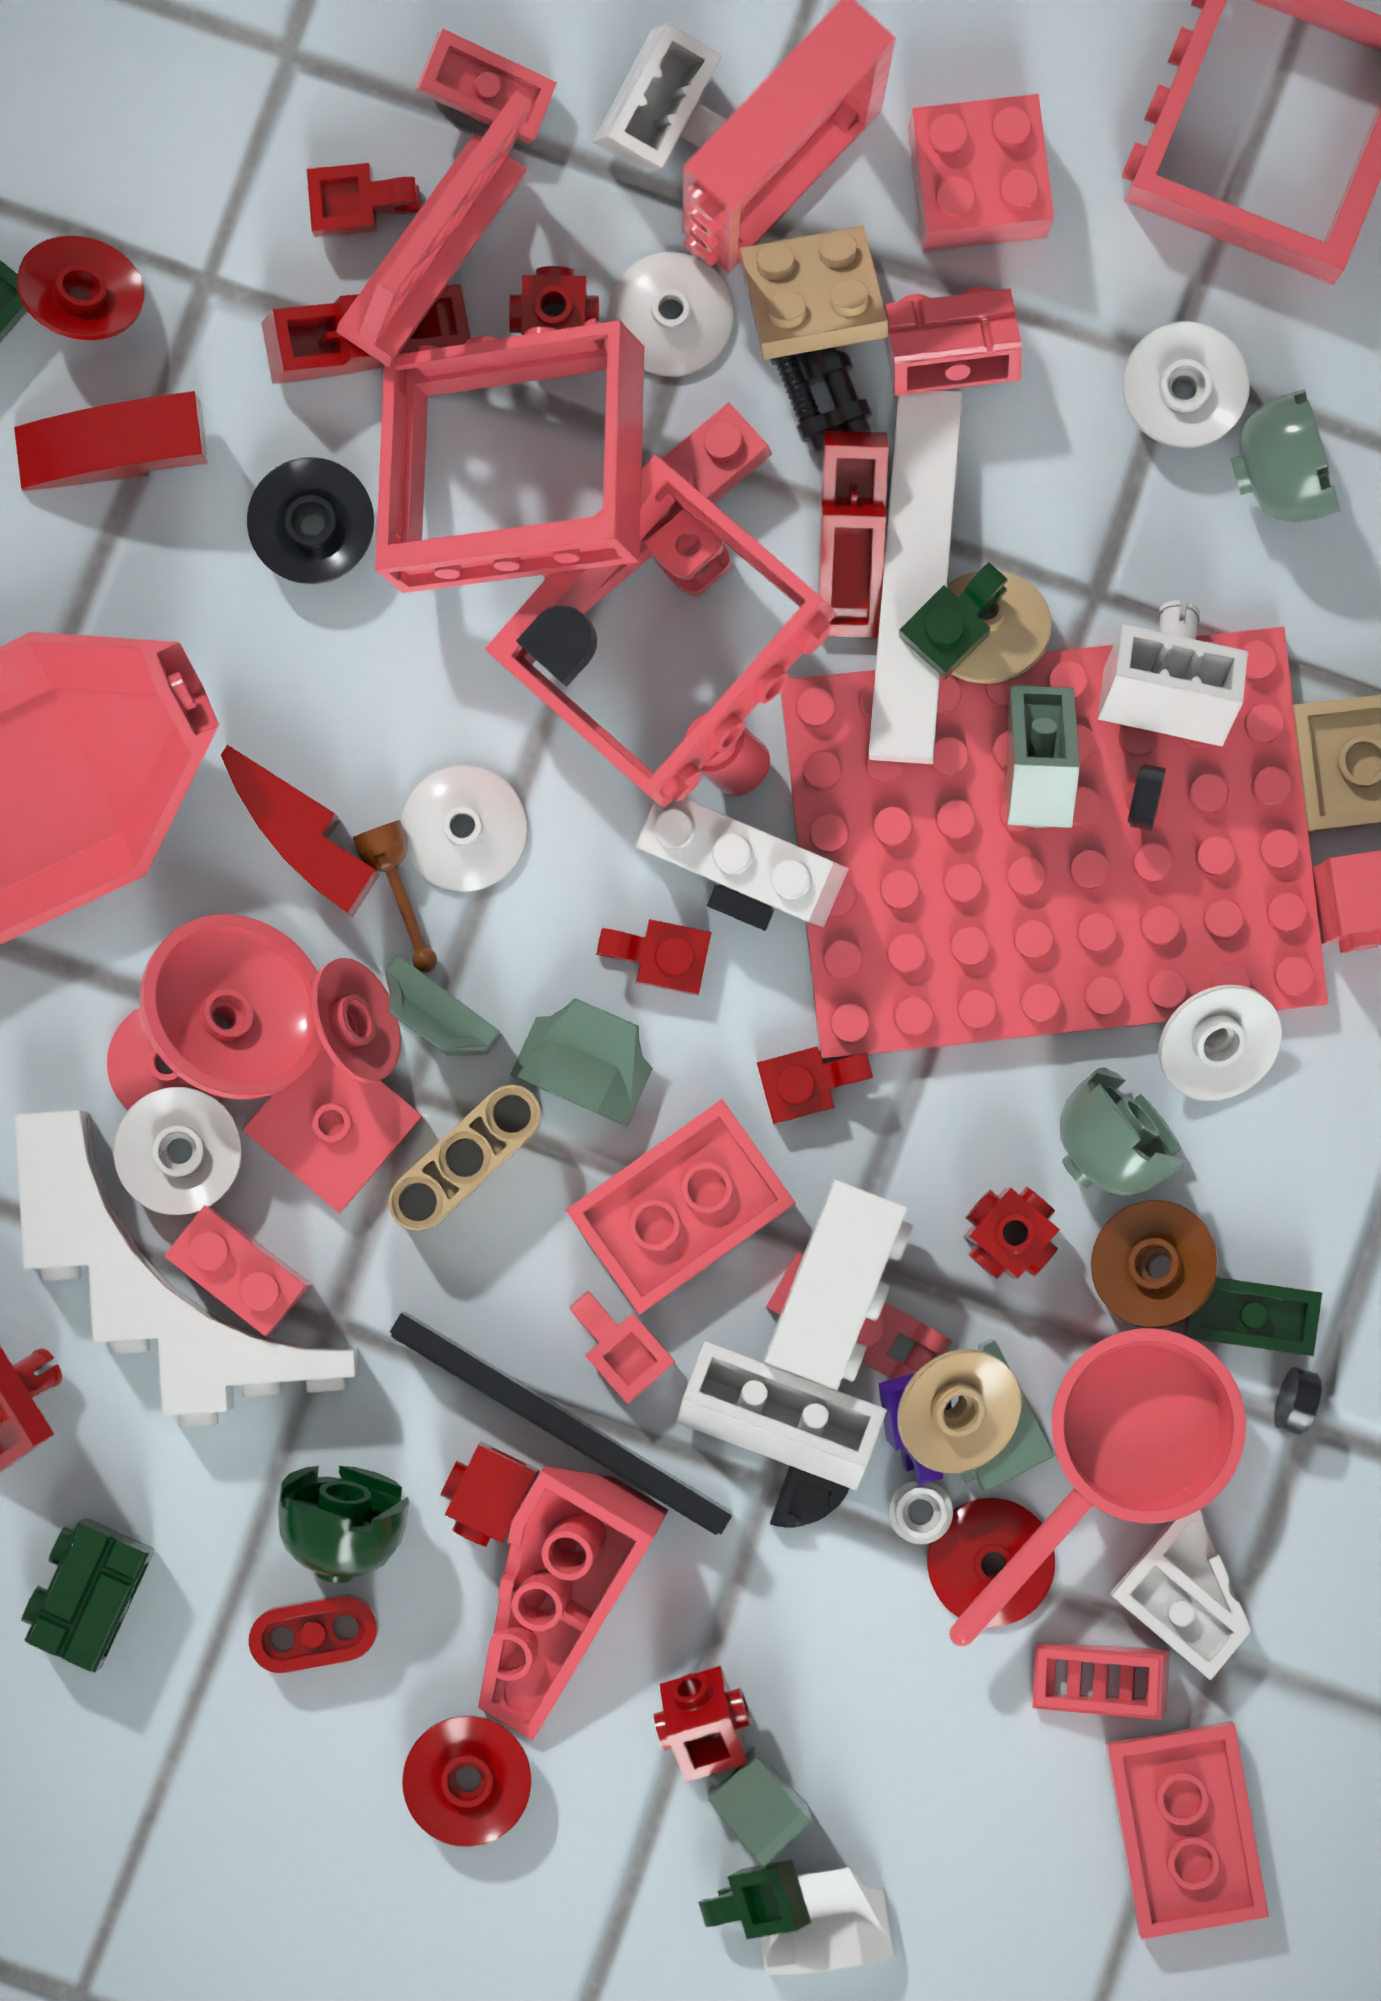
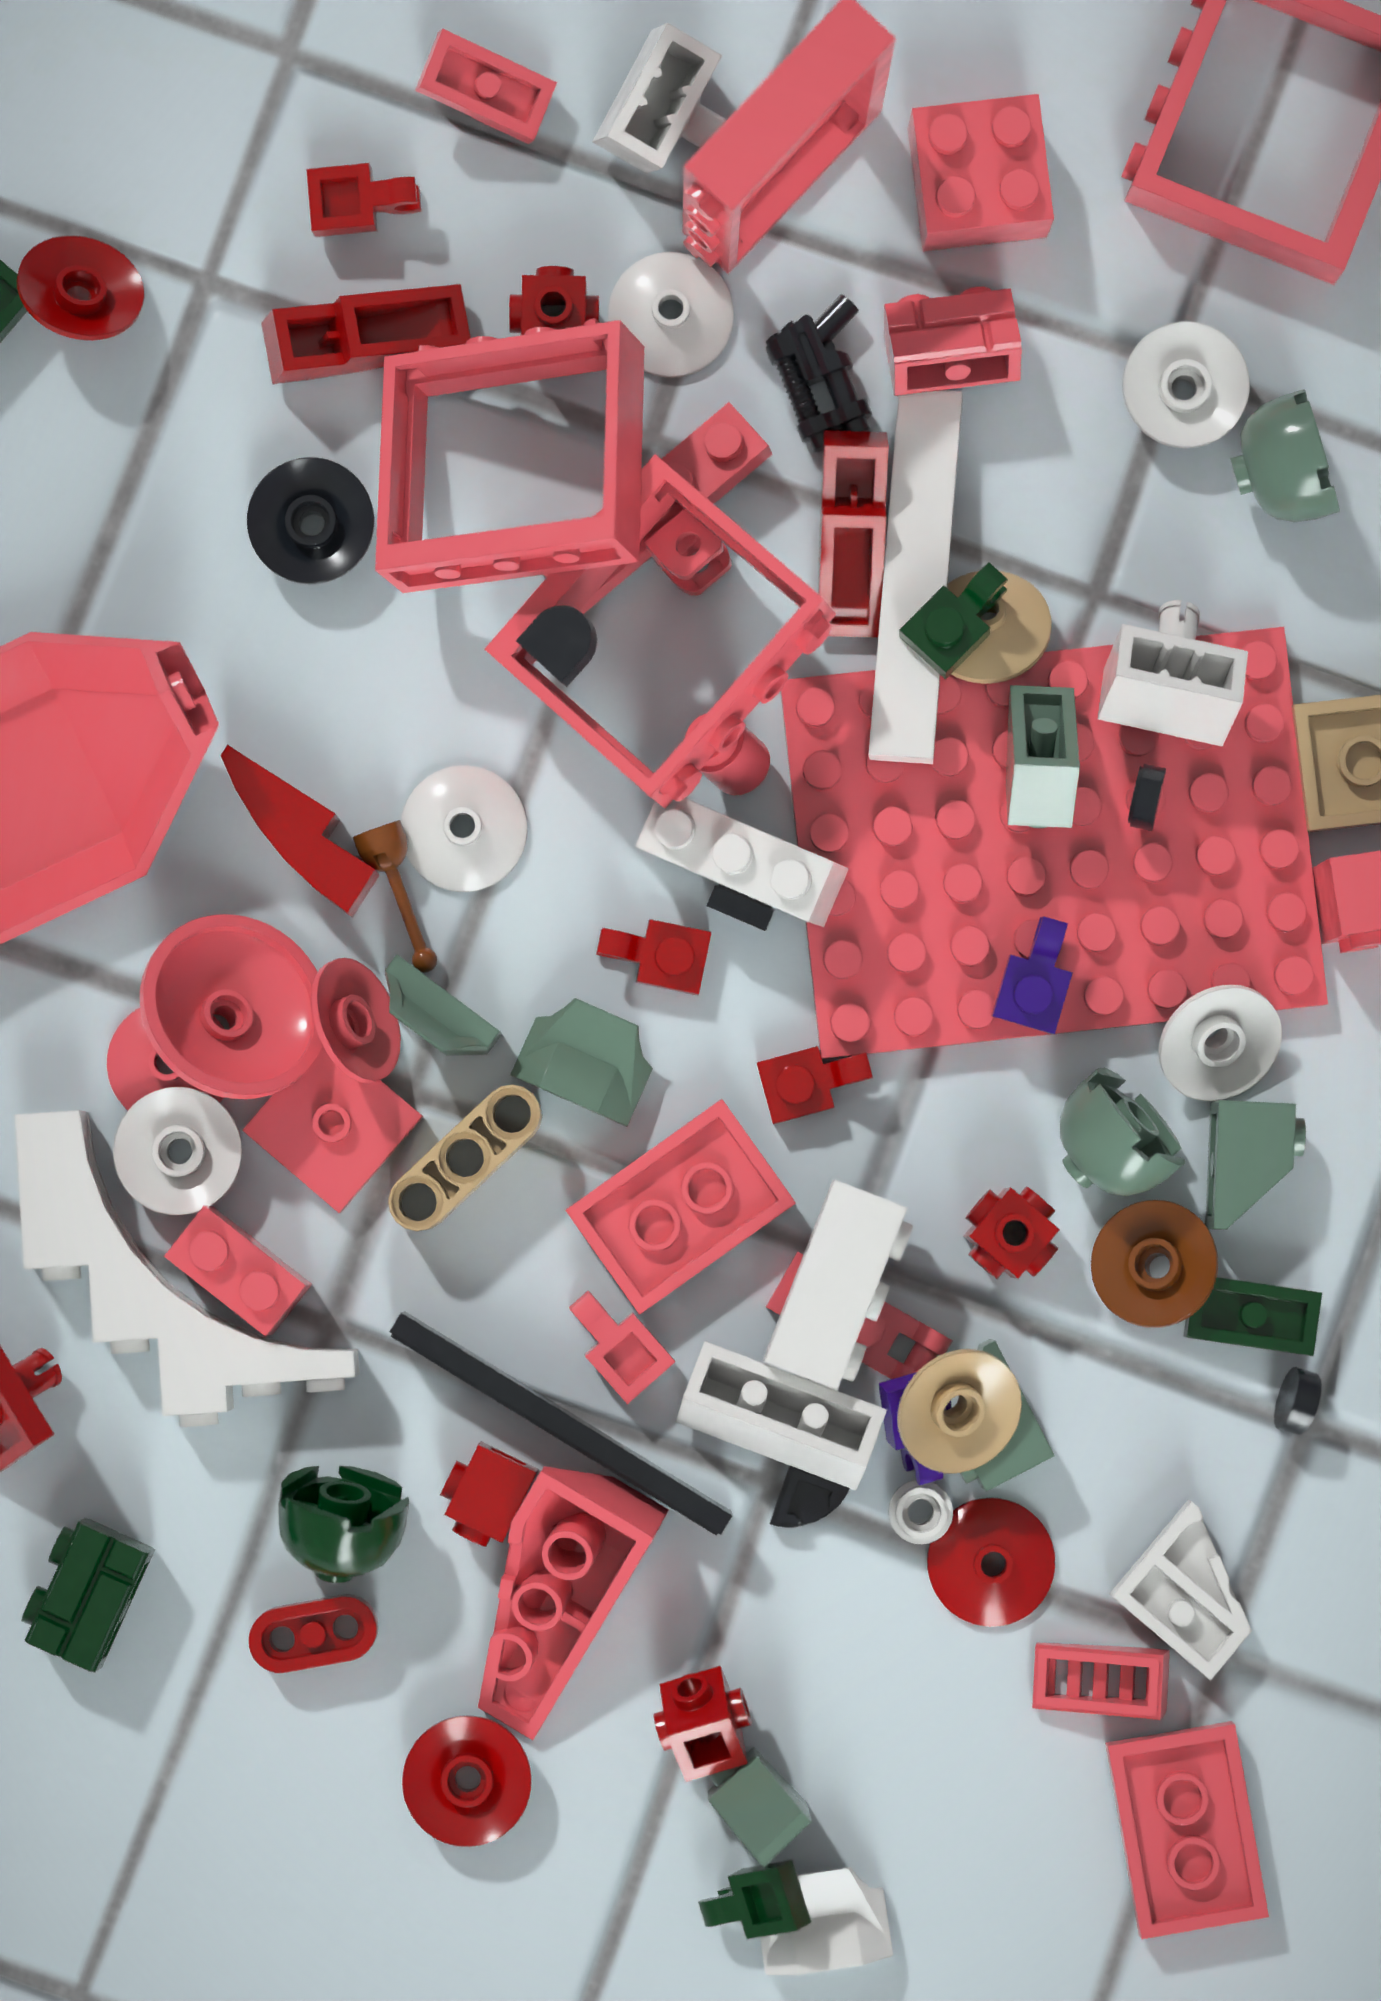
(111, 442): red slope -> none
(438, 239): coral fence -> none
(813, 292): tan plate -> none
(1033, 988): none -> dark purple plate
(1142, 1433): coral piece -> none
(1248, 1155): none -> sand green slope

